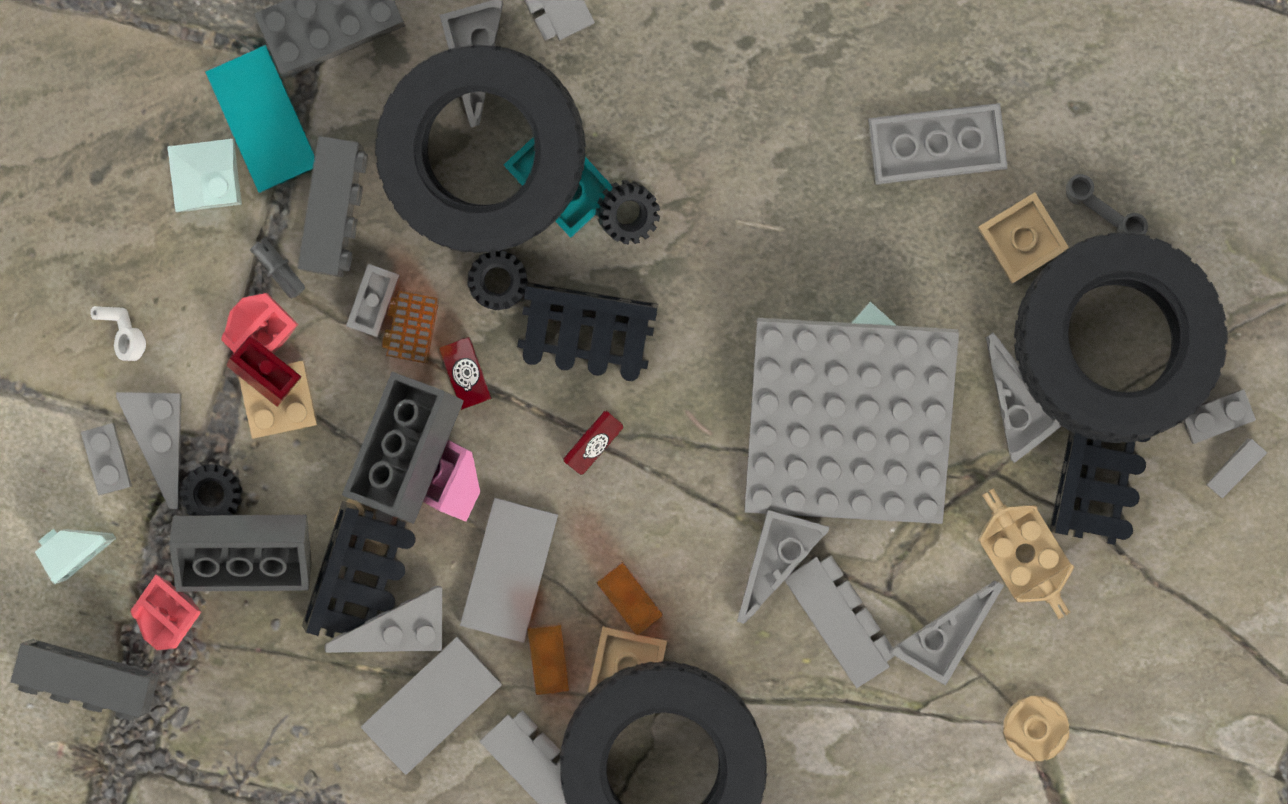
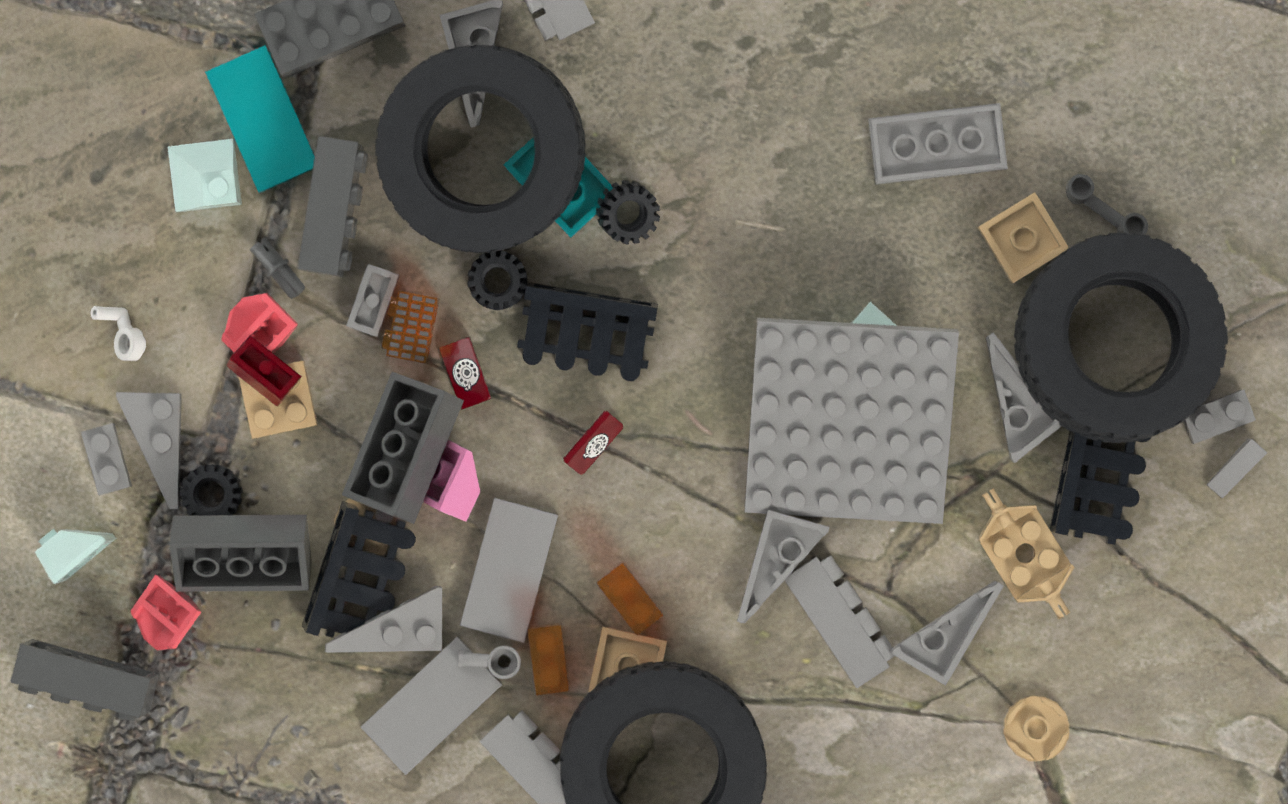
(491, 661): none -> light grey bar

